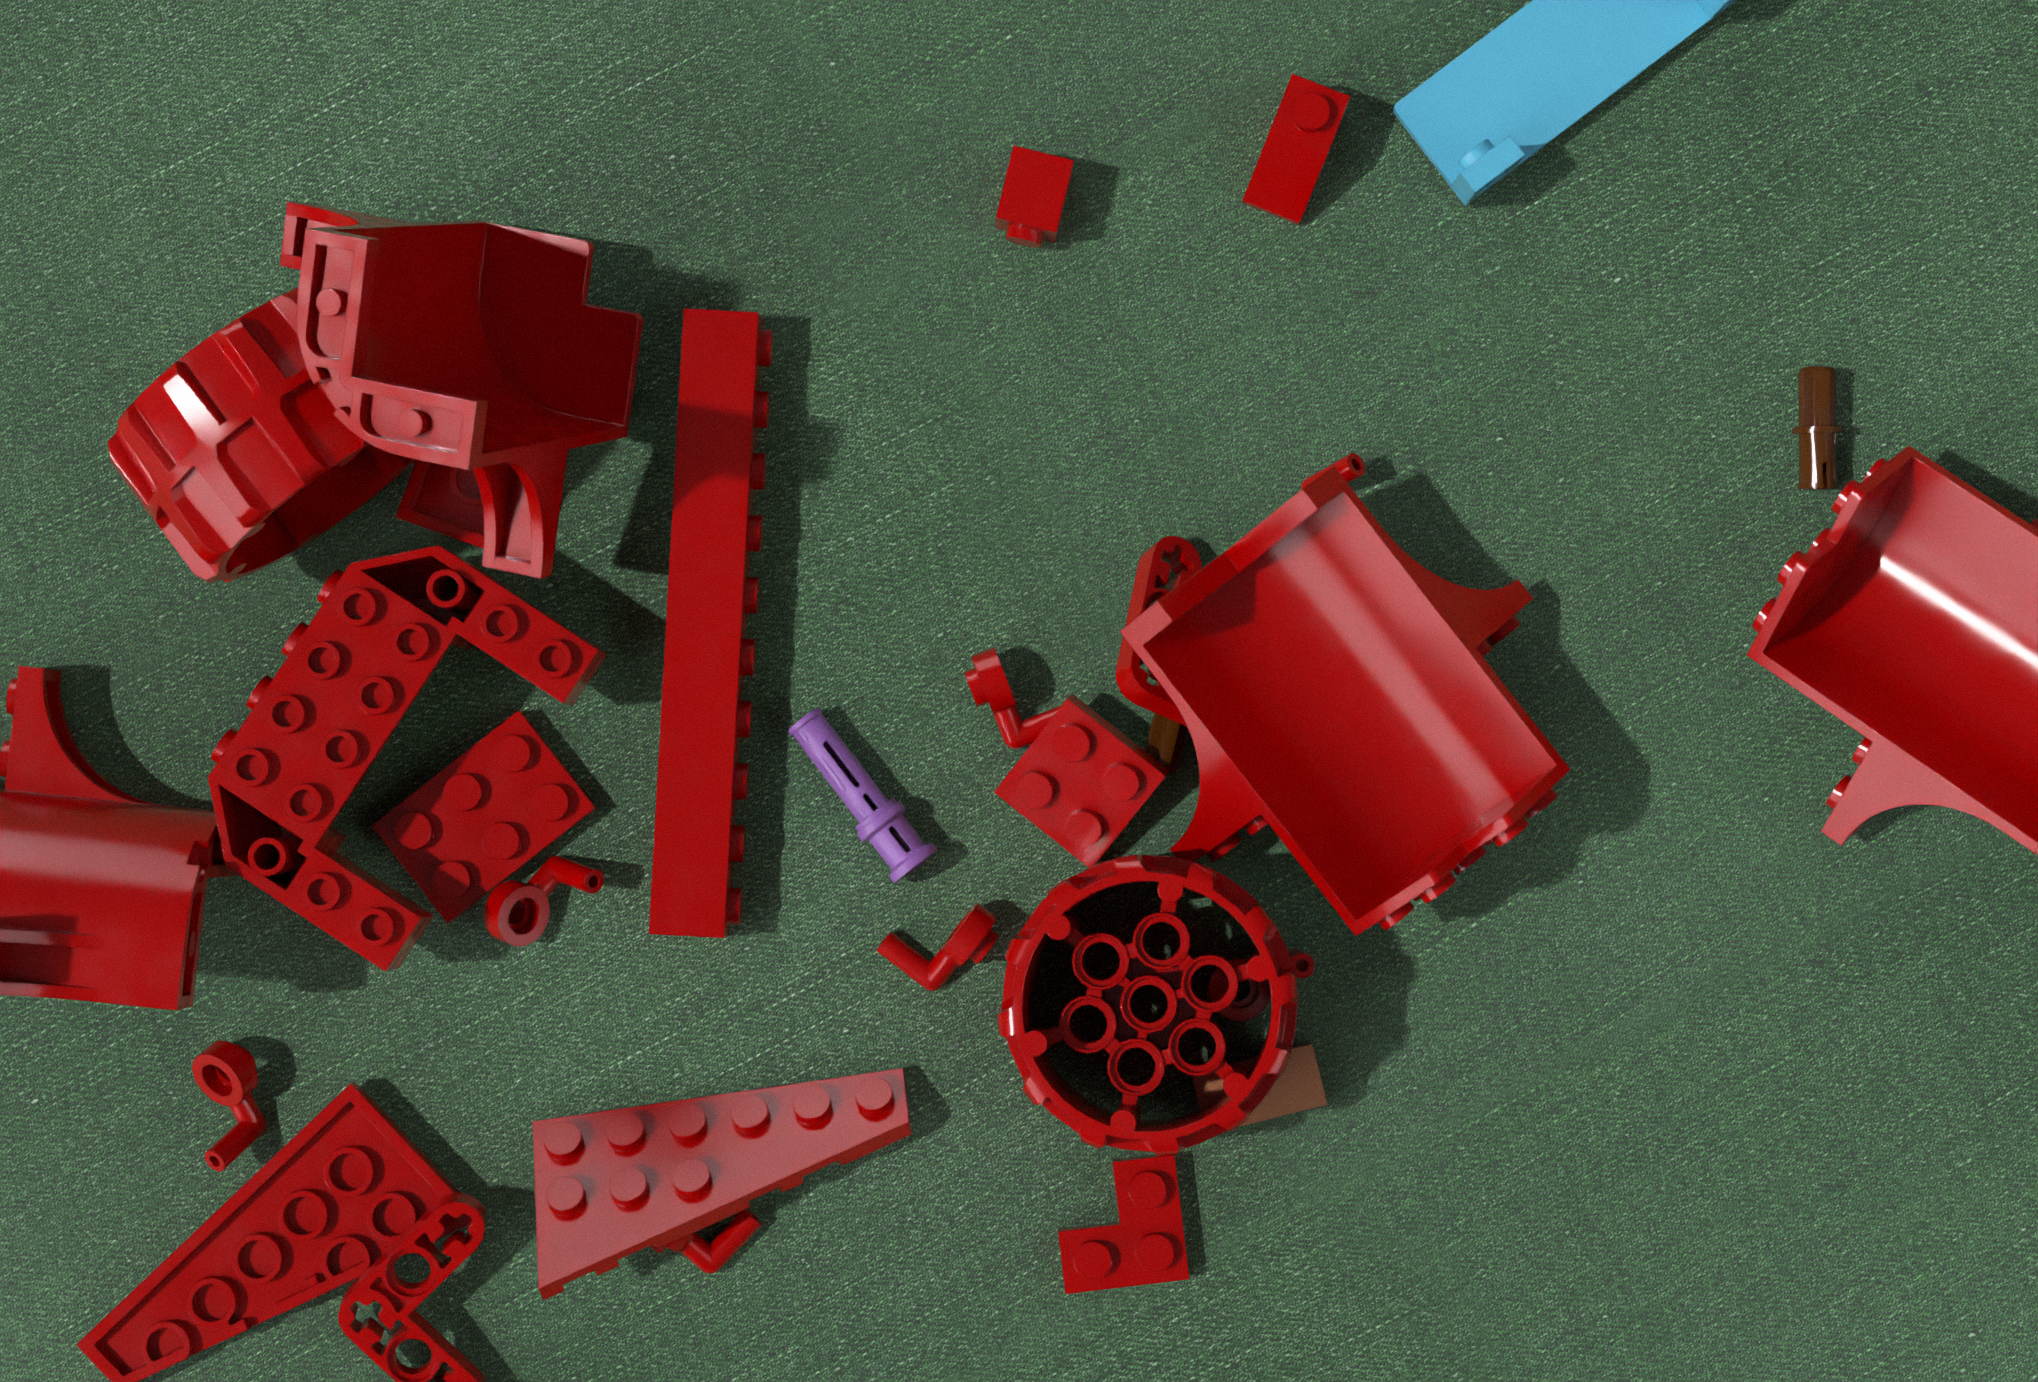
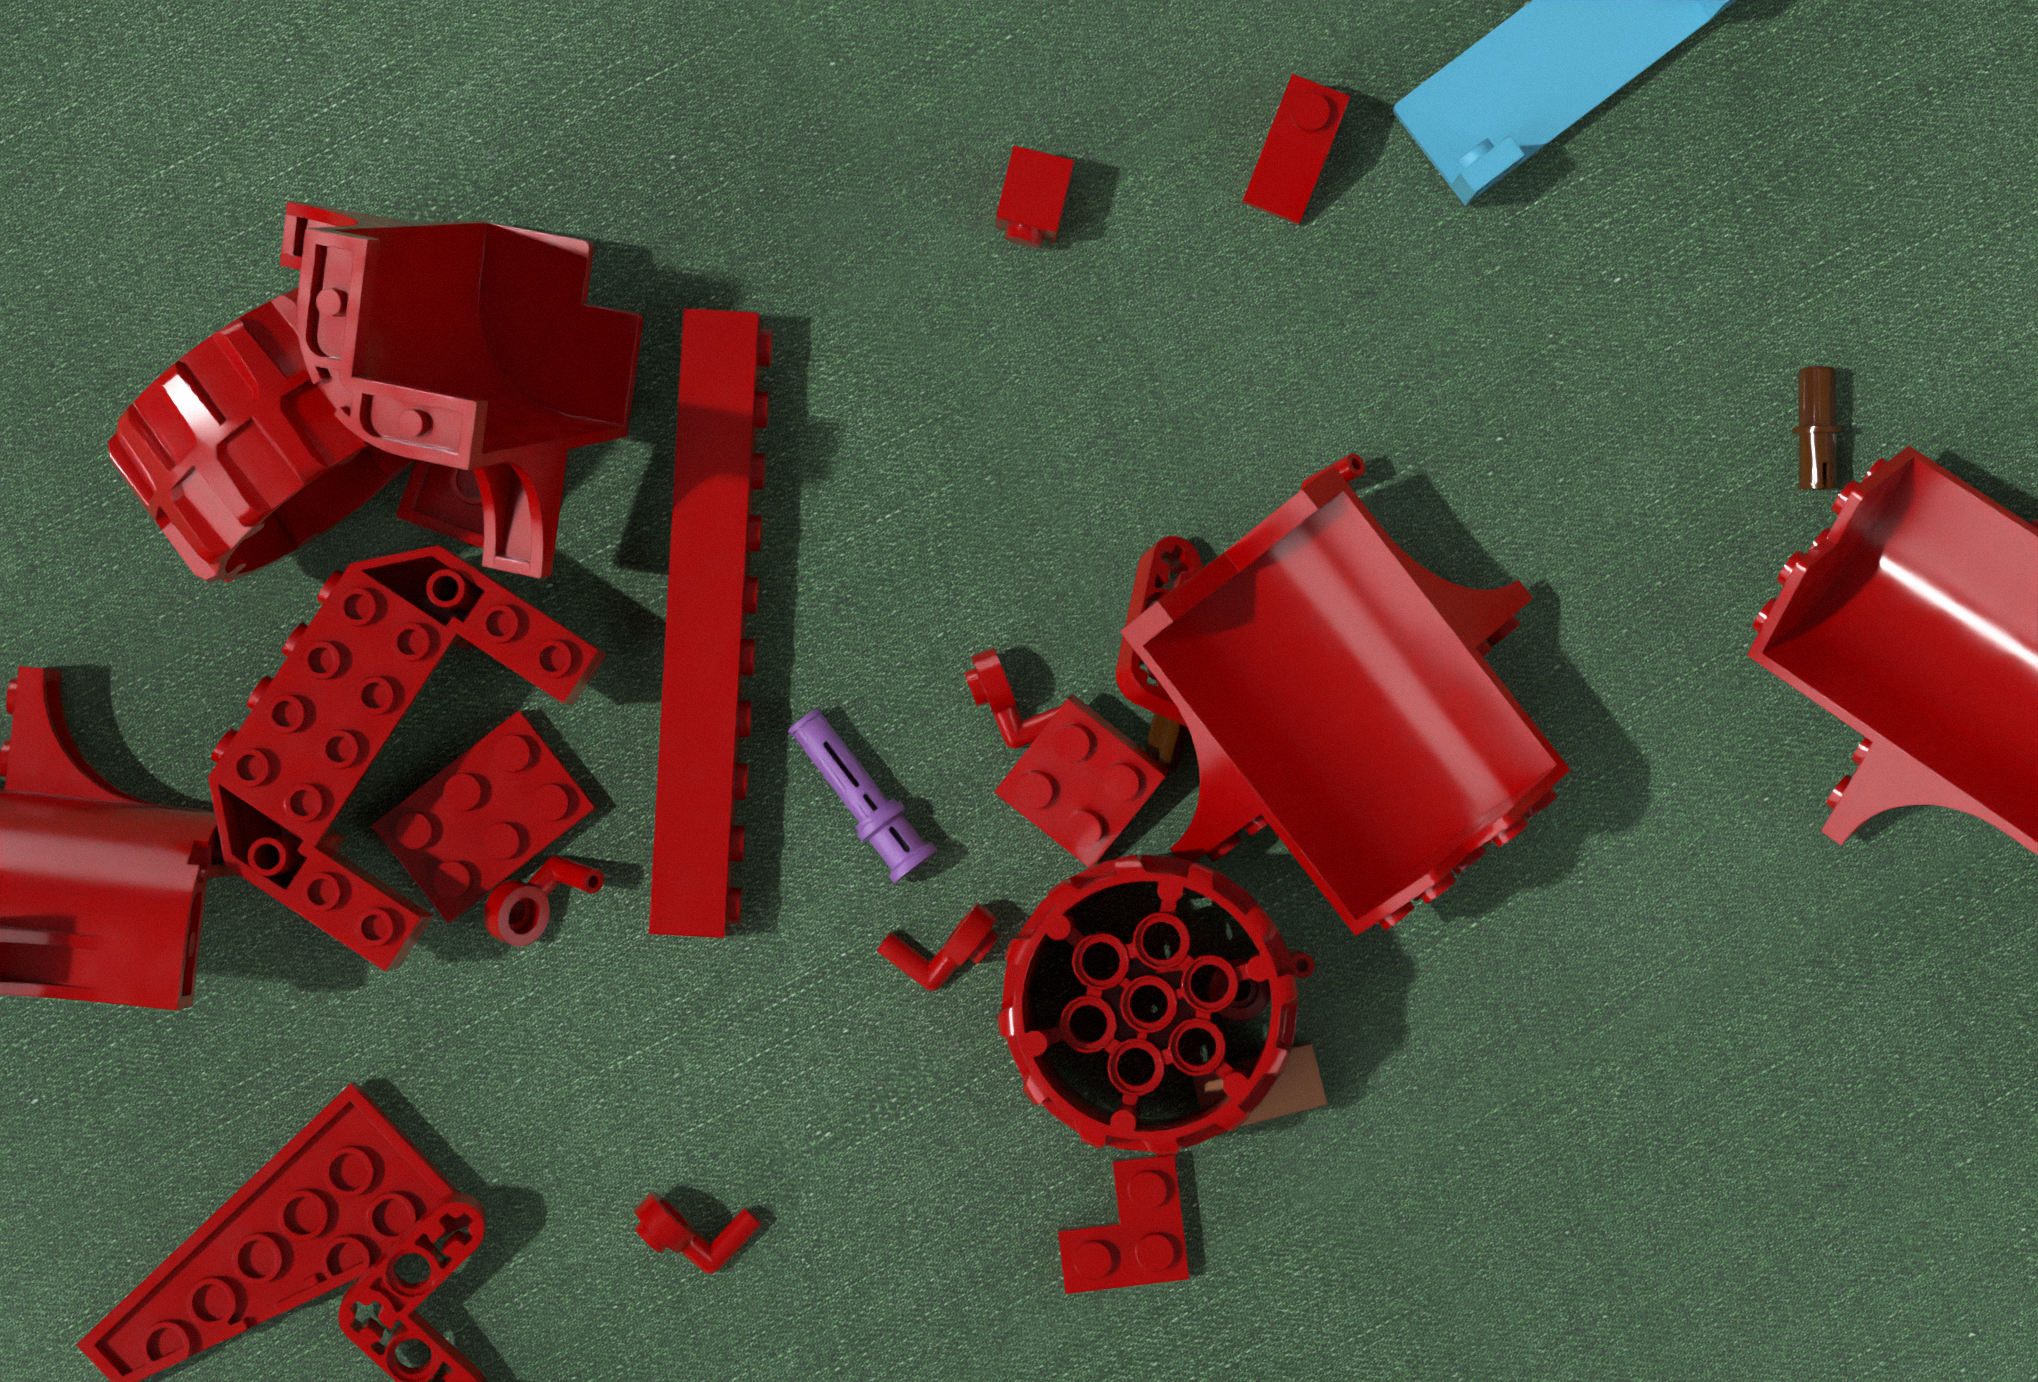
(228, 1077): red plate -> none
(681, 1165): red wing -> none

